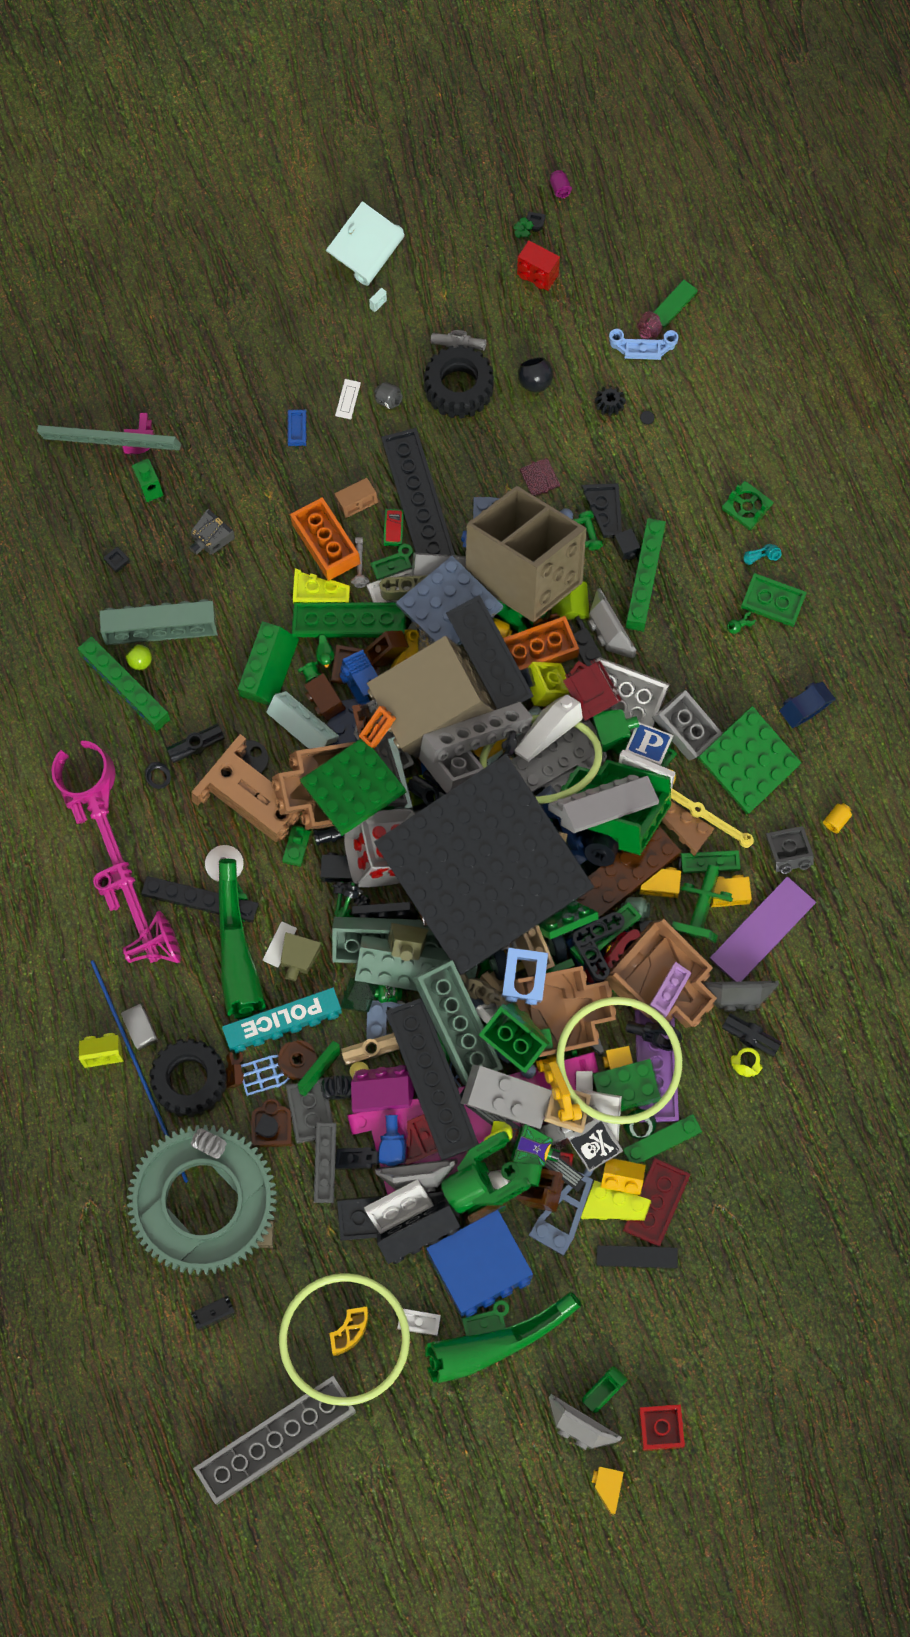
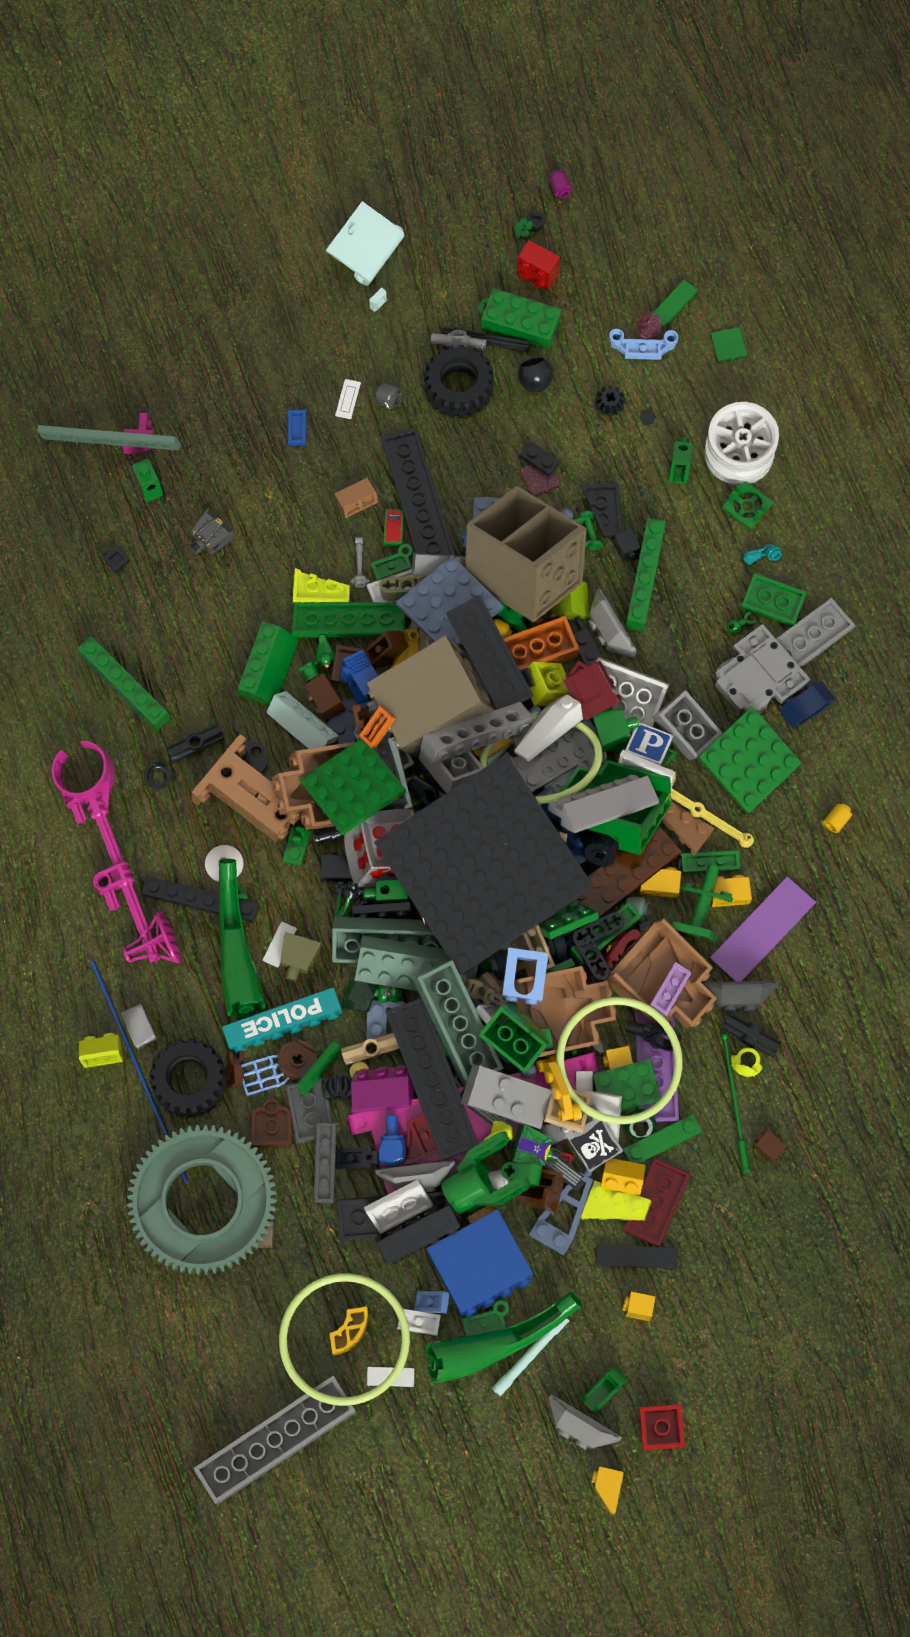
(139, 657): lime piece -> none
(158, 622): sand green brick -> none
(208, 1143): light grey gear -> none
(213, 1313): black hinge -> none
(267, 1127): black tile -> none
(325, 539): orange brick -> none
(377, 1375): none -> white sticker
(393, 892): none -> green torso
(407, 941): olive torso -> none
(432, 1301): none -> medium blue plate
(494, 340): none -> black axle
(507, 1379): none -> light aqua piece
(509, 744): black piece -> none
(519, 318): none -> green piece
(539, 459): none -> black plate
(639, 1306): none -> yellow brick
(681, 456): none -> green torso
(728, 344): none -> green piece
(741, 1143): none -> green piece
(760, 425): none -> white wheel
(769, 1146): none -> reddish brown brick
(773, 666): none -> light grey piece
(790, 849): dark grey plate -> none

